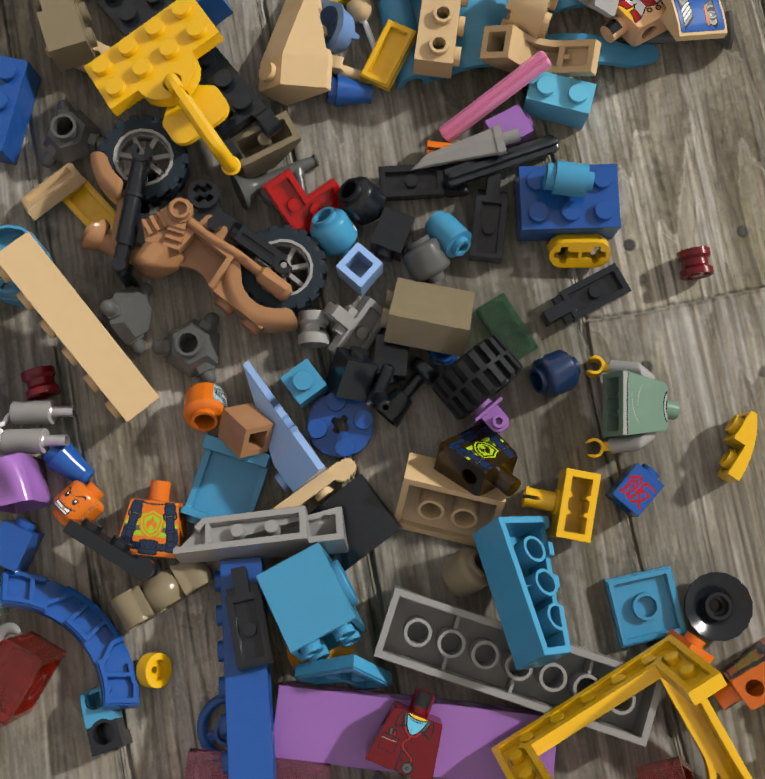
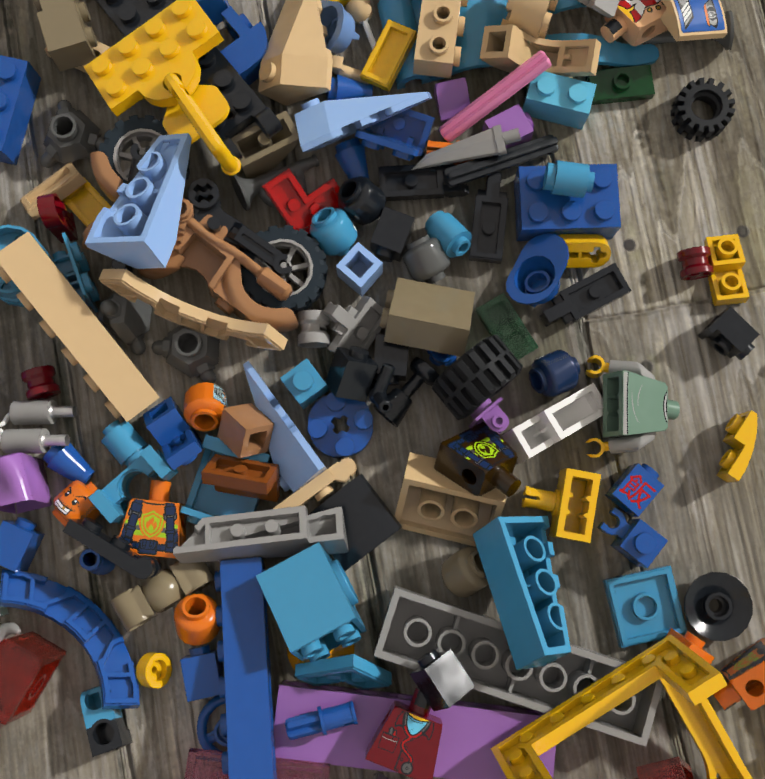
(56, 217): none -> dark red piece
(75, 268): none -> dark azure hinge
(102, 565): none -> blue cone
(113, 498): none -> dark azure piece
(123, 442): none -> dark azure brick
(146, 216): none -> light blue wedge
(176, 437): none -> blue brick
(194, 318): none -> tan tile
(196, 619): none -> orange head
(201, 673): none -> blue brick
(243, 477): none -> dark orange panel
(248, 622): black hinge -> none
(249, 44): none -> blue brick
(321, 721): none -> blue axle
(336, 119): none -> light blue wedge
(352, 158): none -> blue cone
(403, 133): none -> blue bracket
(441, 679): none -> brick
(451, 97): none -> medium lavender slope
(538, 270): none -> blue piece
(555, 423): none -> white slope
(622, 84): none -> dark green plate
(634, 539): none -> blue brick
(711, 95): none -> black tyre
(728, 281): none -> yellow slope
(730, 334): none -> black brick

